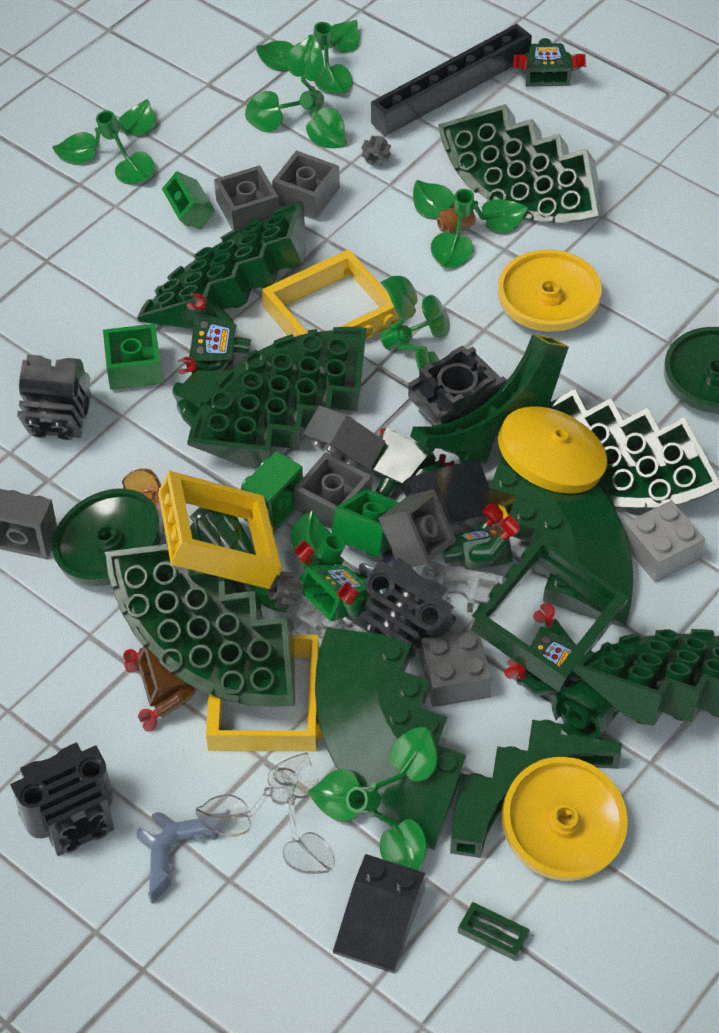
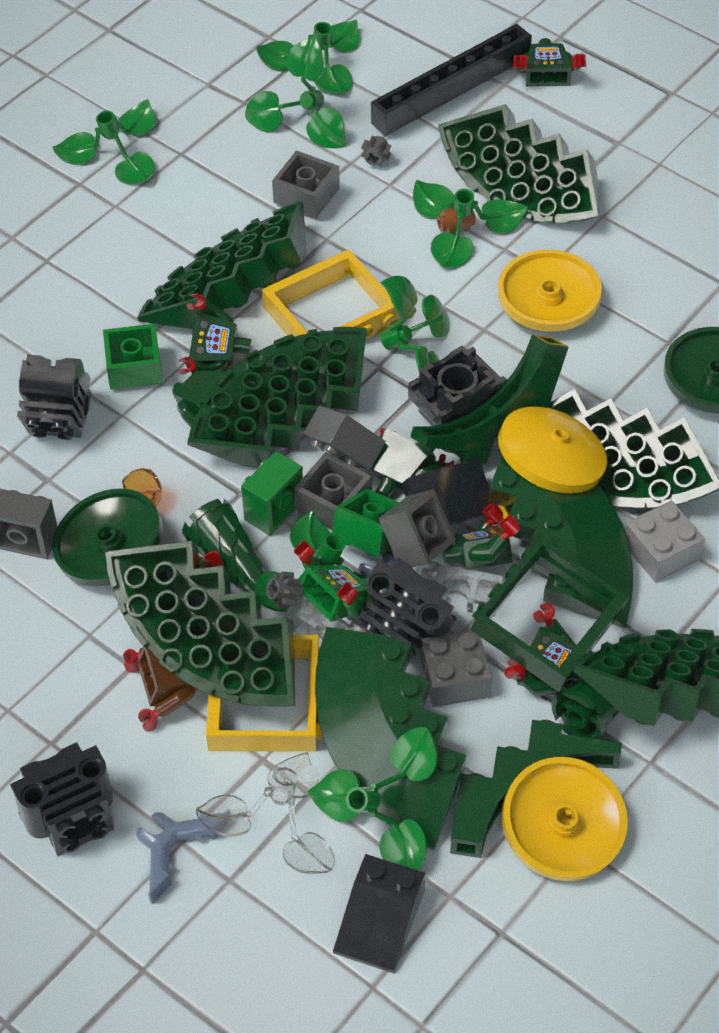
(188, 200): green brick -> none
(211, 558): yellow window -> none
(245, 197): dark grey brick -> none
(490, 942): dark green tile -> none

